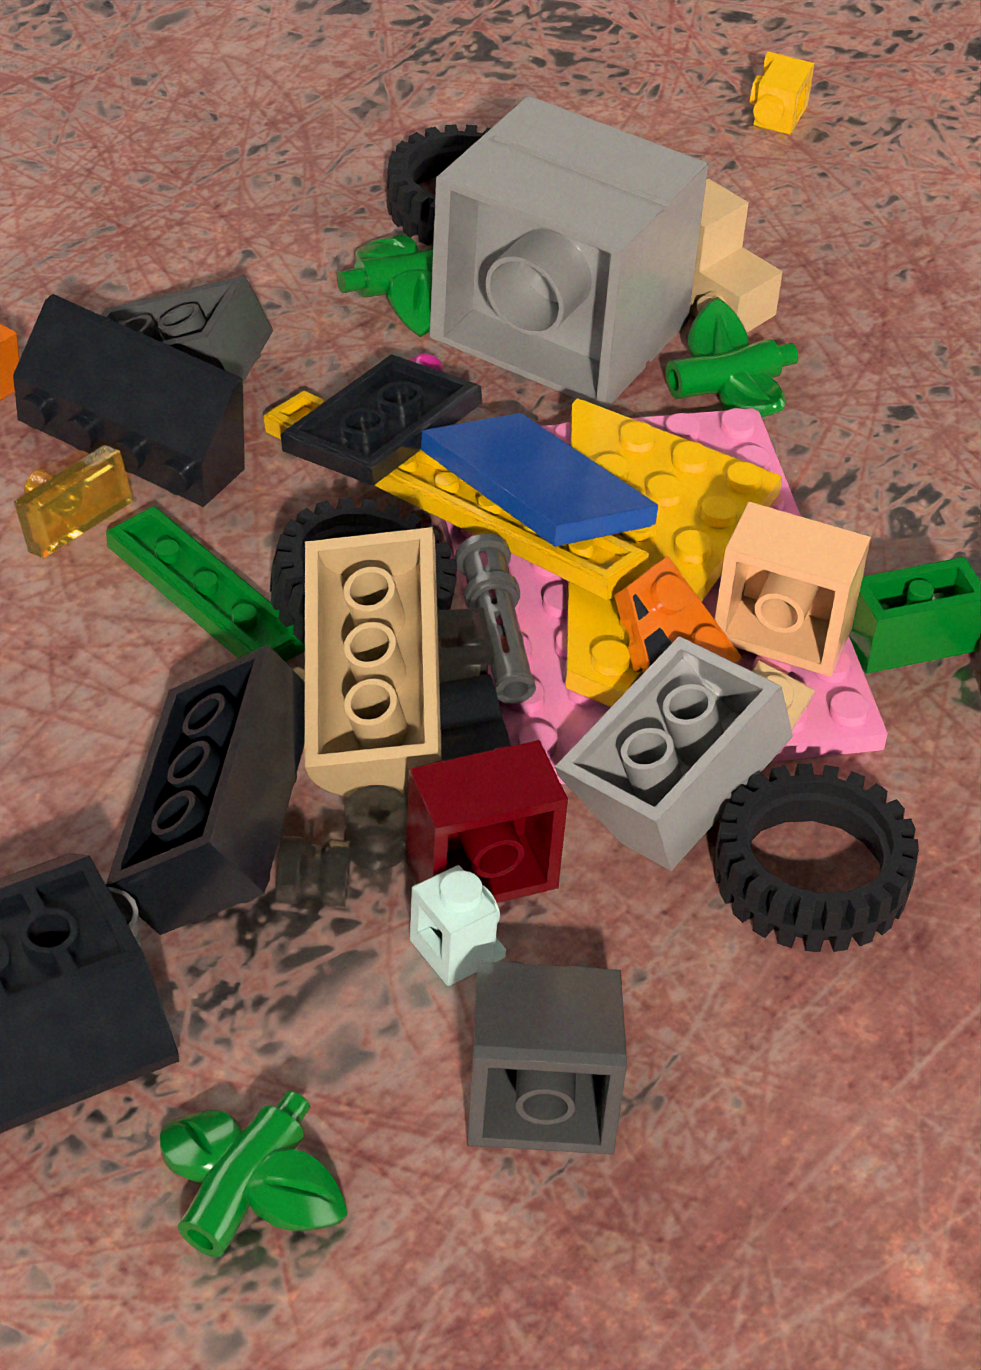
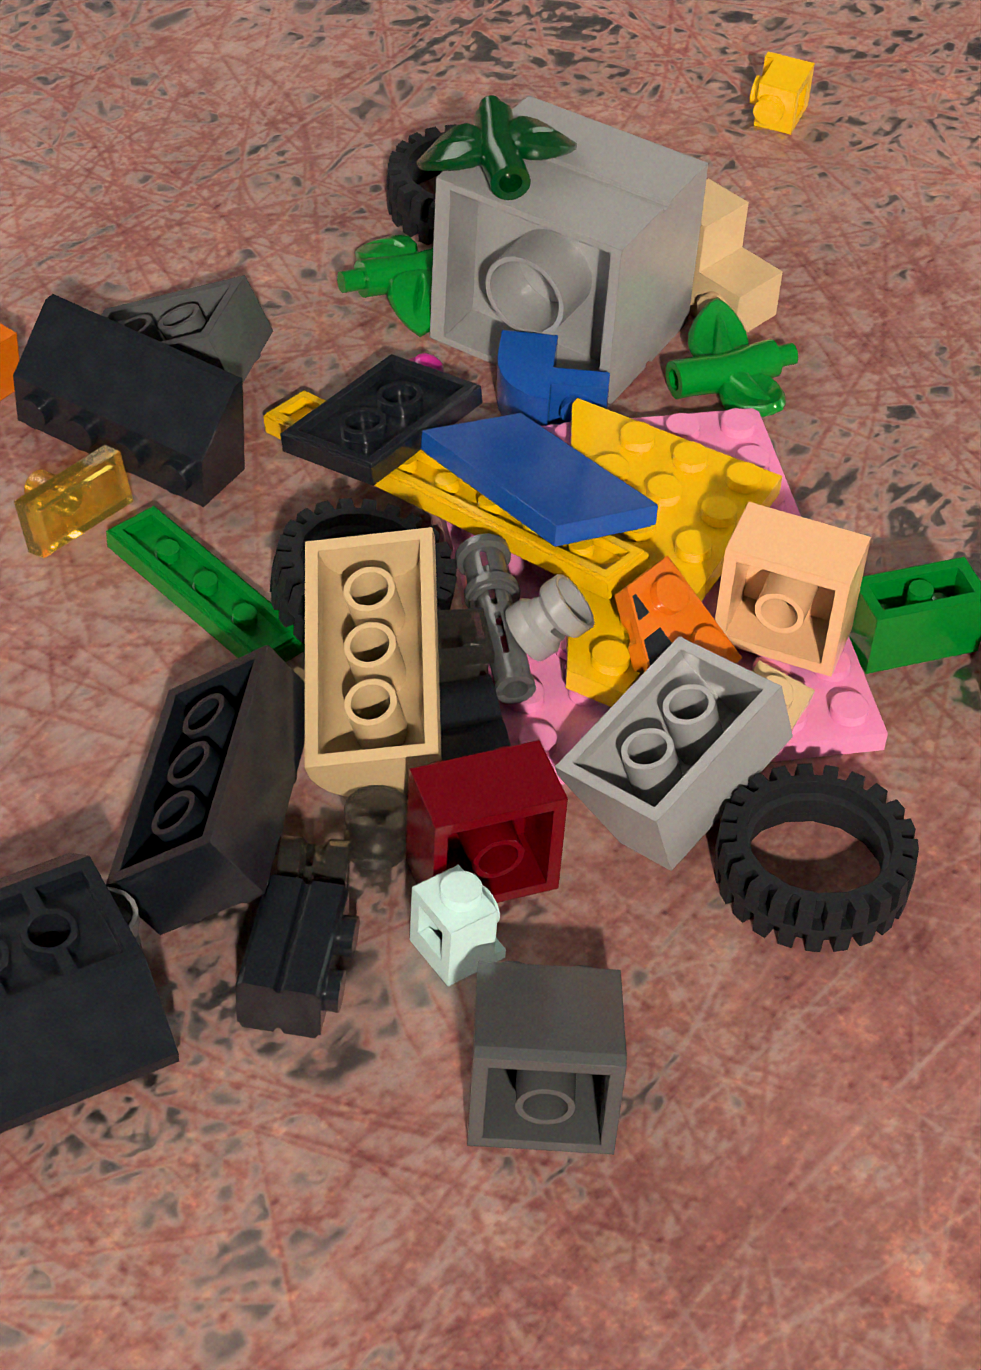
(247, 1170): green plant -> none
(294, 957): none -> black brick
(499, 146): none -> dark green plant
(535, 386): none -> blue brick
(546, 619): none -> light grey wheel

